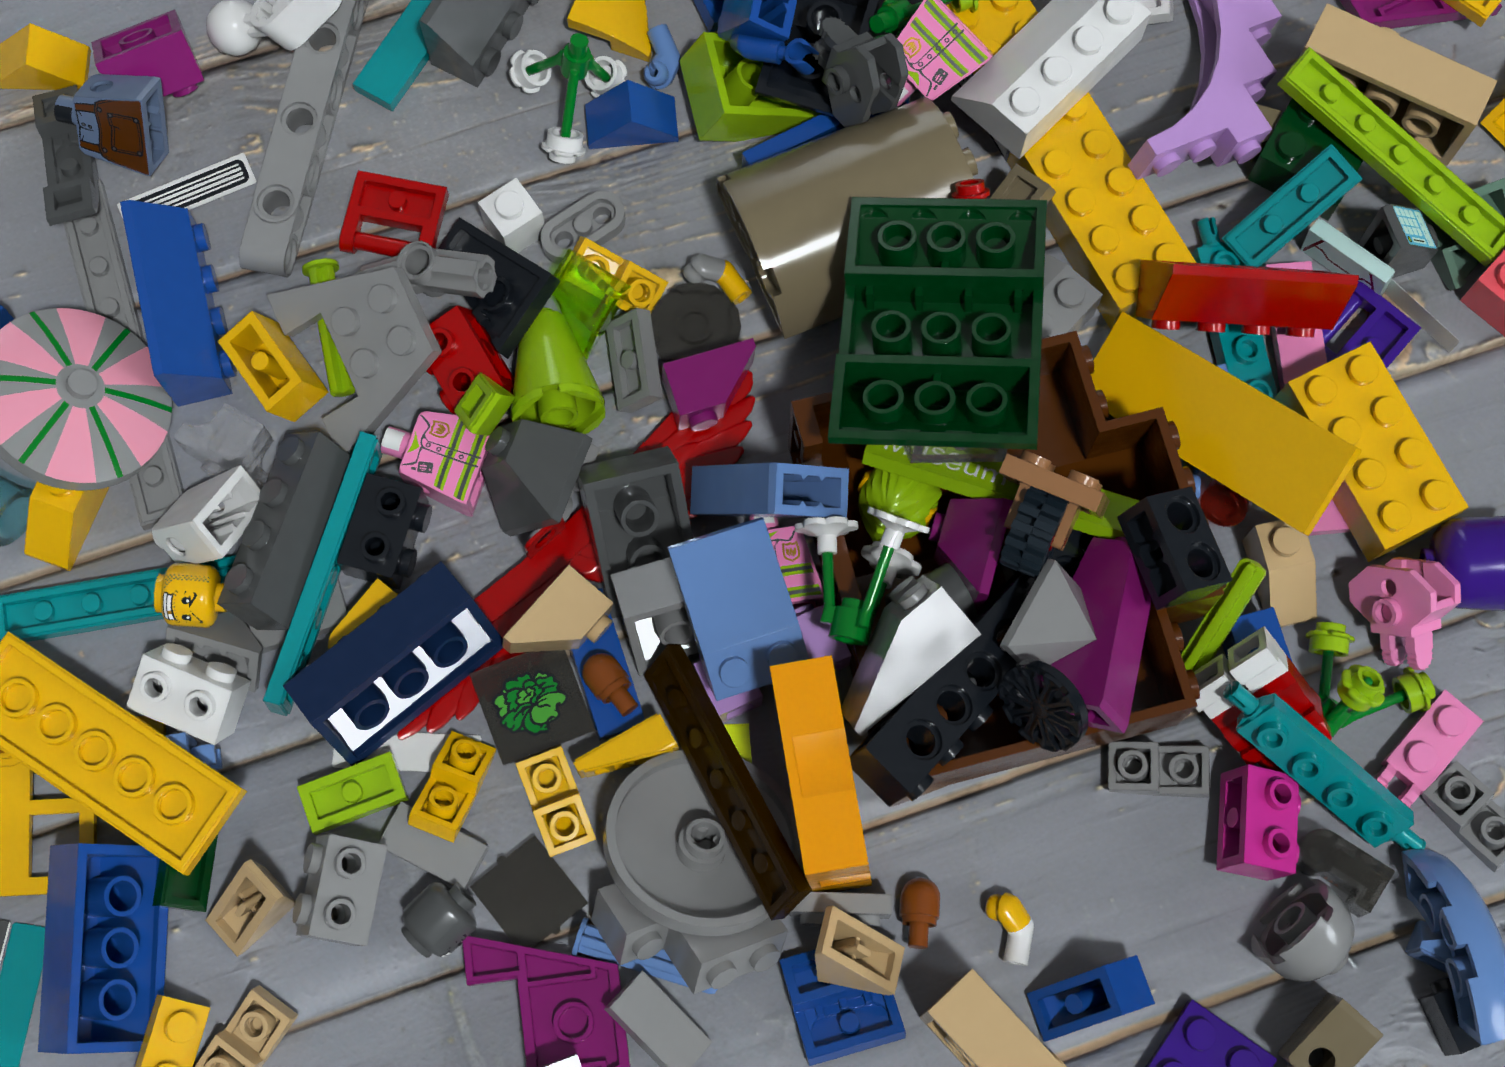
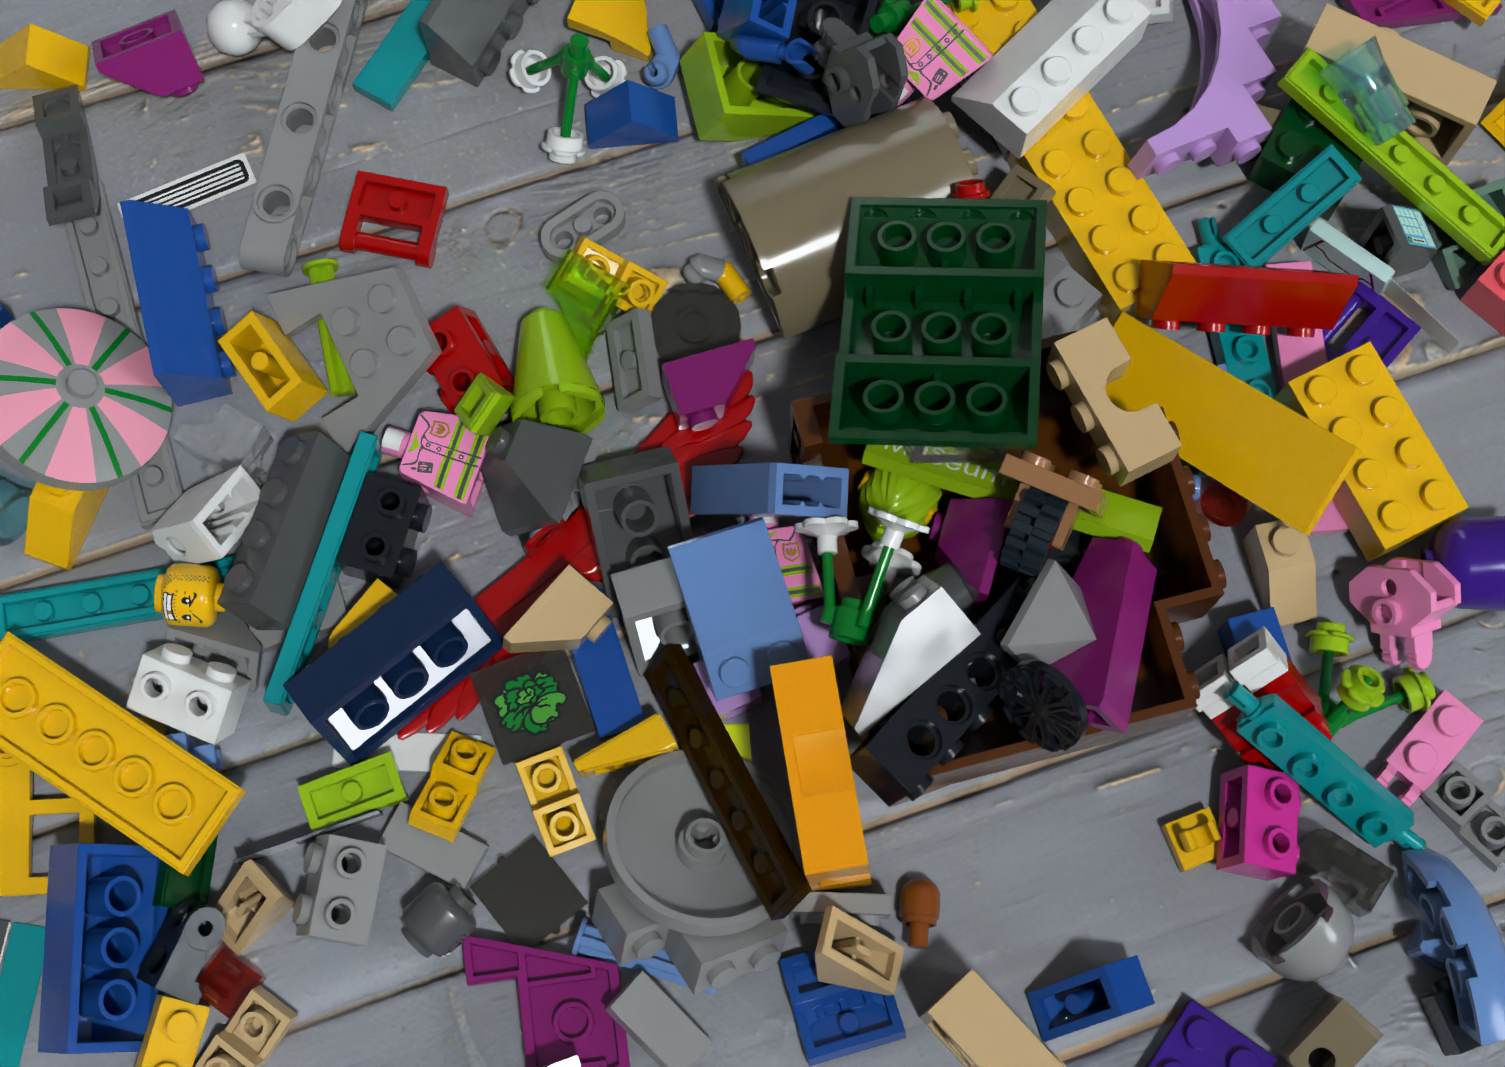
(119, 120): torso -> none
(182, 949): none -> leg
(228, 982): none -> clear red tile
(309, 837): none -> white sticker
(441, 270): light grey piece -> none
(512, 216): white brick -> none
(518, 292): black wing -> none
(609, 682): dark orange cylinder -> none
(1017, 923): arm -> none
(1125, 440): none -> tan arch
(1159, 769): light grey slope -> none
(1174, 548): black brick -> none
(1193, 839): none -> yellow tile
(1224, 614): lime axle -> none
(1369, 91): none -> clear light blue plant

